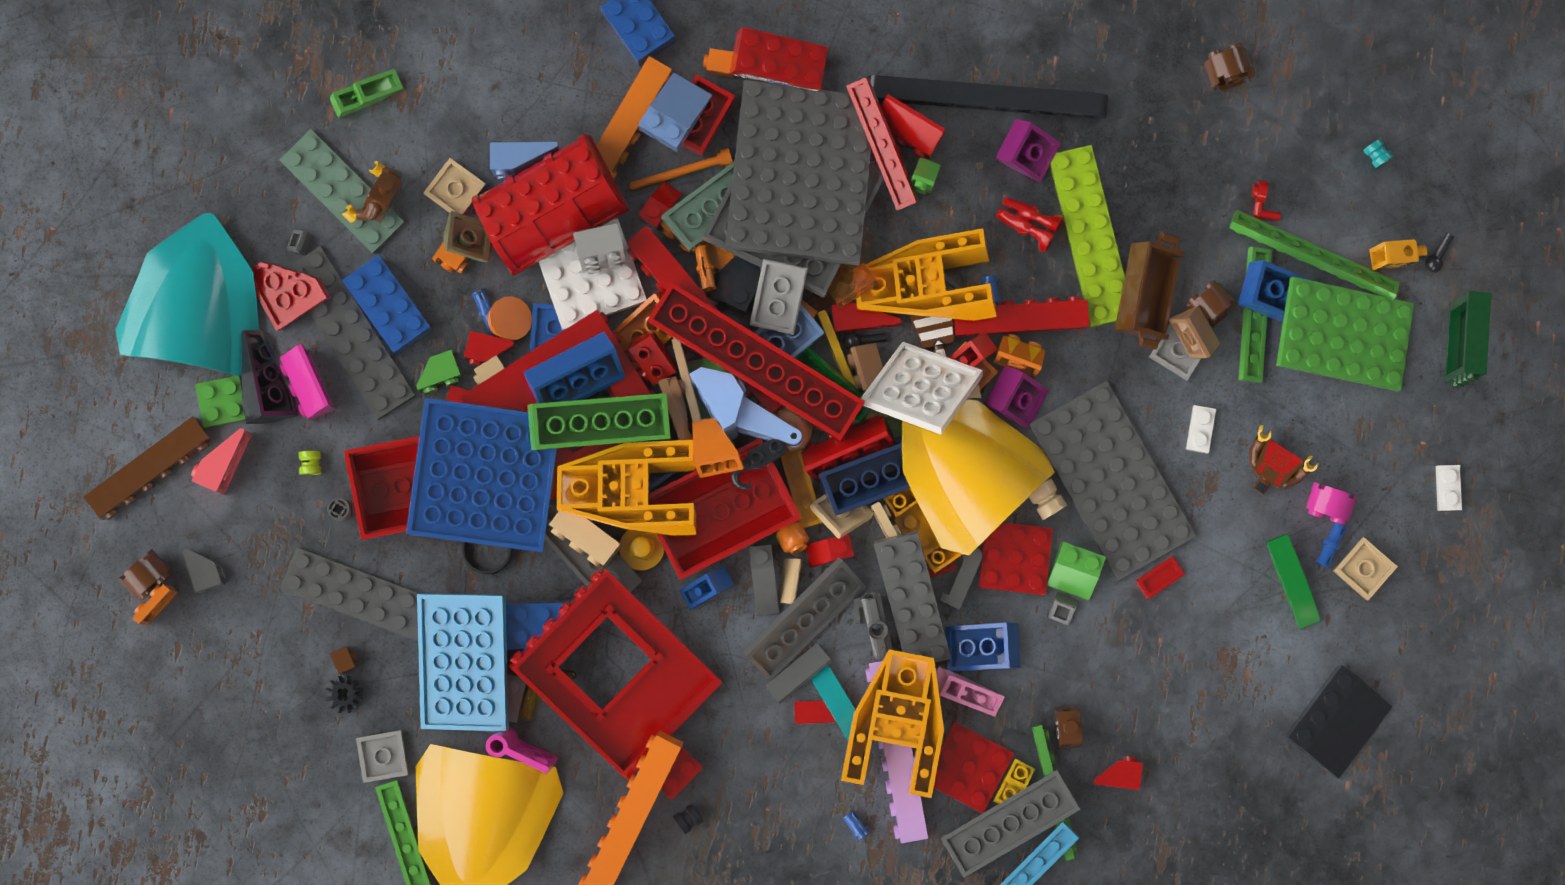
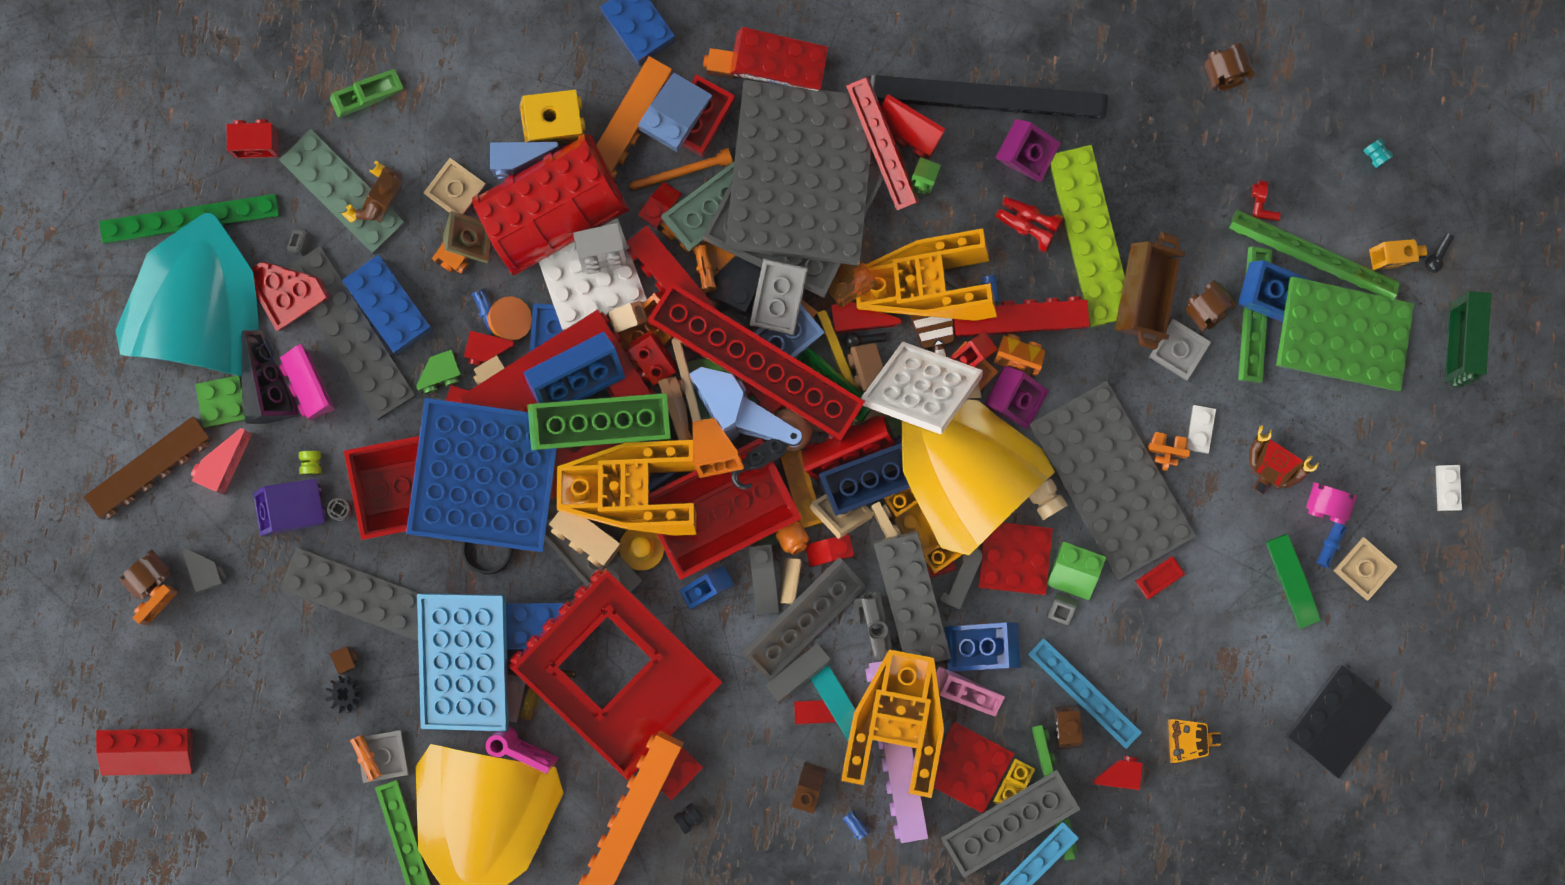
(144, 751): none -> red slope
(173, 220): none -> green plate
(252, 139): none -> red brick
(289, 506): none -> dark purple slope
(366, 757): none -> orange pin
(561, 107): none -> yellow brick
(627, 316): none -> tan brick
(808, 787): none -> reddish brown slope
(1084, 693): none -> dark azure plate
(1178, 450): none -> orange hips
(1190, 740): none -> torso
(1195, 333): medium nougat slope -> none

